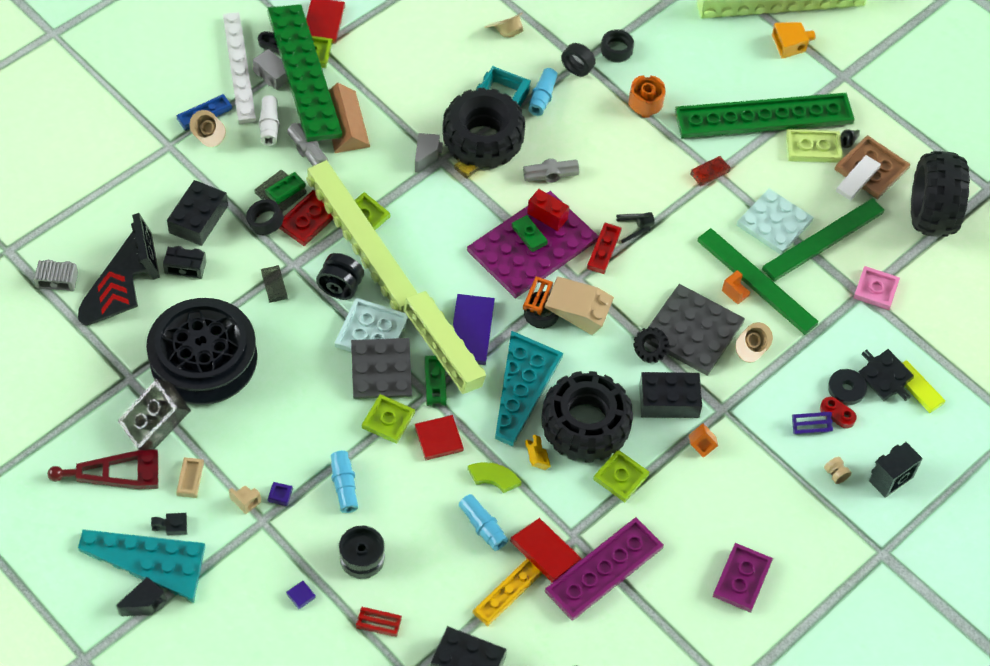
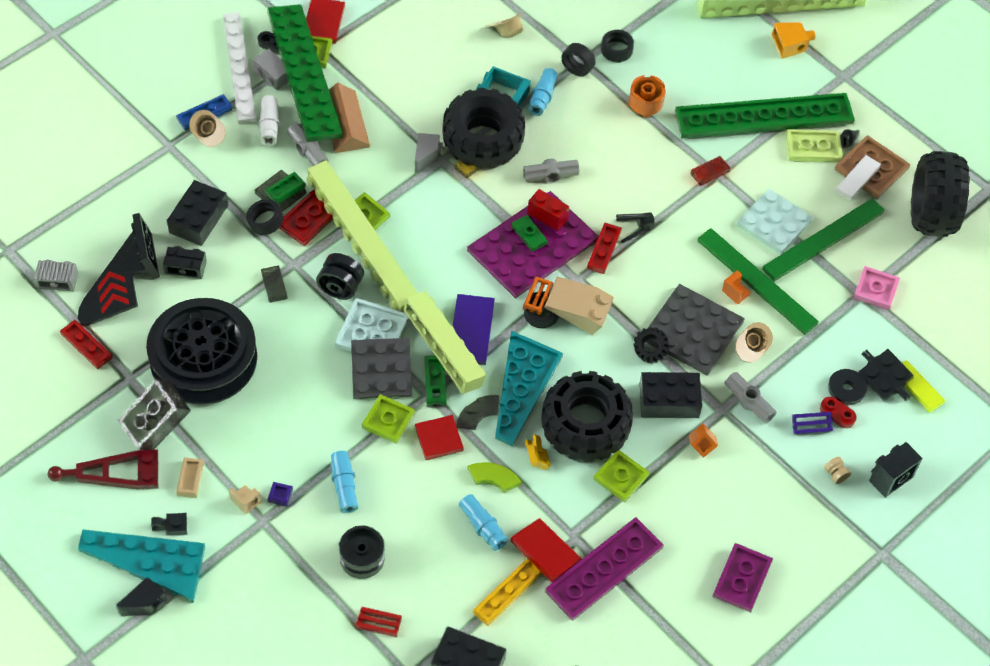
(86, 344): none -> red tile
(301, 595): dark purple tile -> none
(478, 410): none -> clear smoke tile
(757, 405): none -> light grey piece

